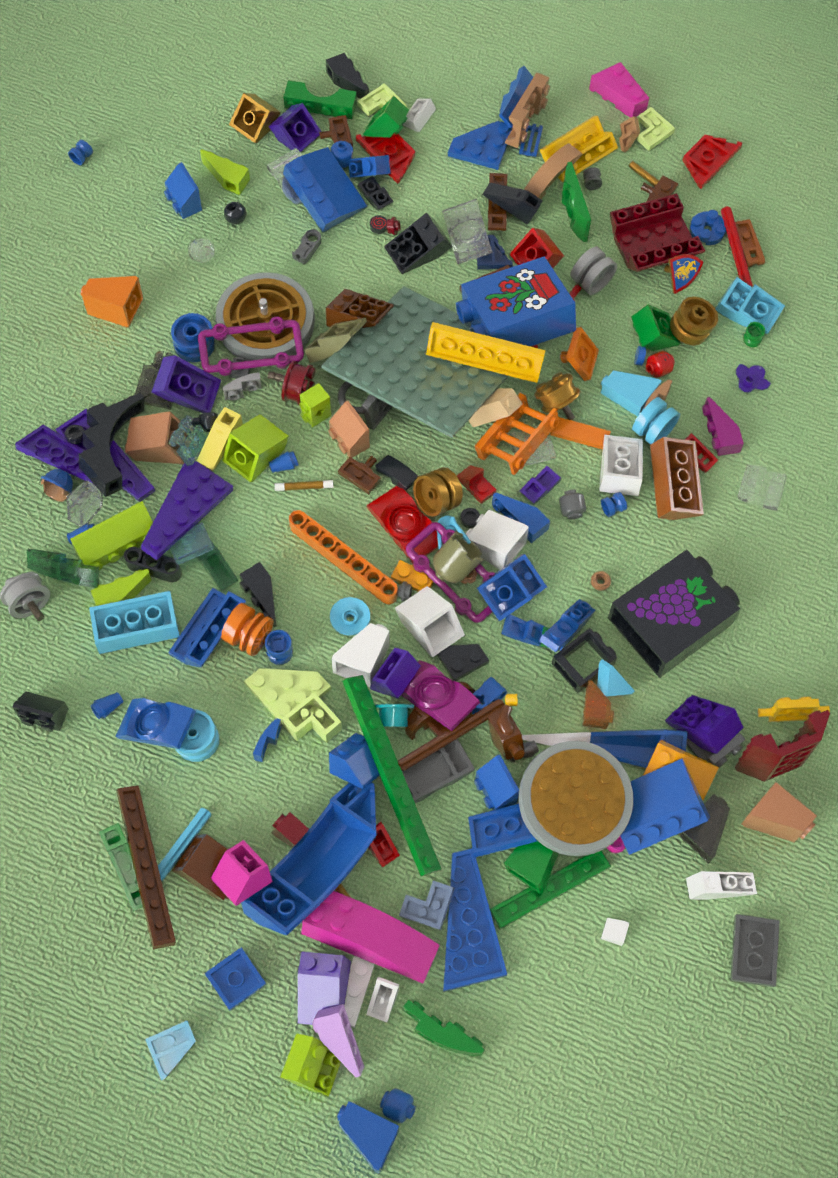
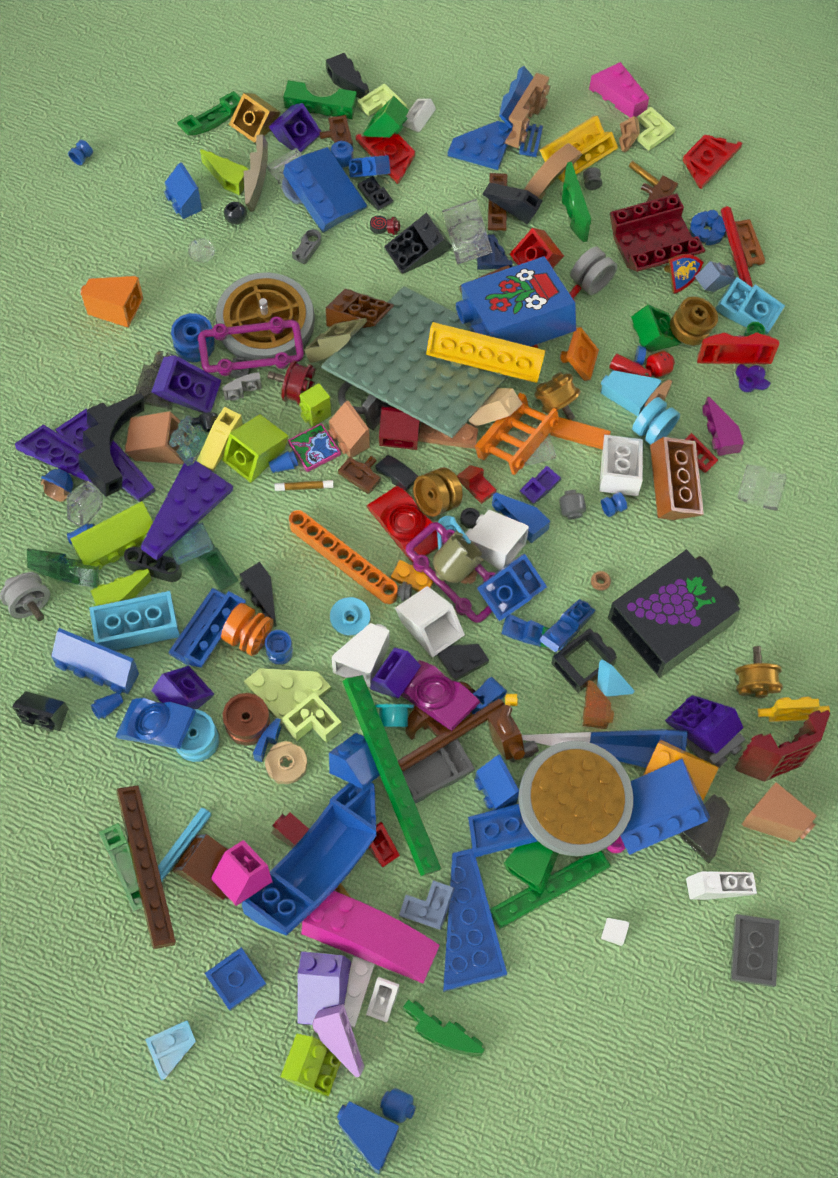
(74, 434): black tile -> none
(94, 662): none -> slope
(183, 688): none -> dark purple slope
(211, 118): none -> green slope
(245, 707): none -> copper wheel
(255, 177): none -> dark tan slope
(283, 774): none -> tan plate
(314, 447): none -> tile
(398, 429): none -> dark red slope
(464, 438): none -> nougat wing
(623, 364): none -> red piece
(715, 276): none -> sand blue slope
(738, 349): none -> red slope
(758, 677): none -> pearl gold wheel

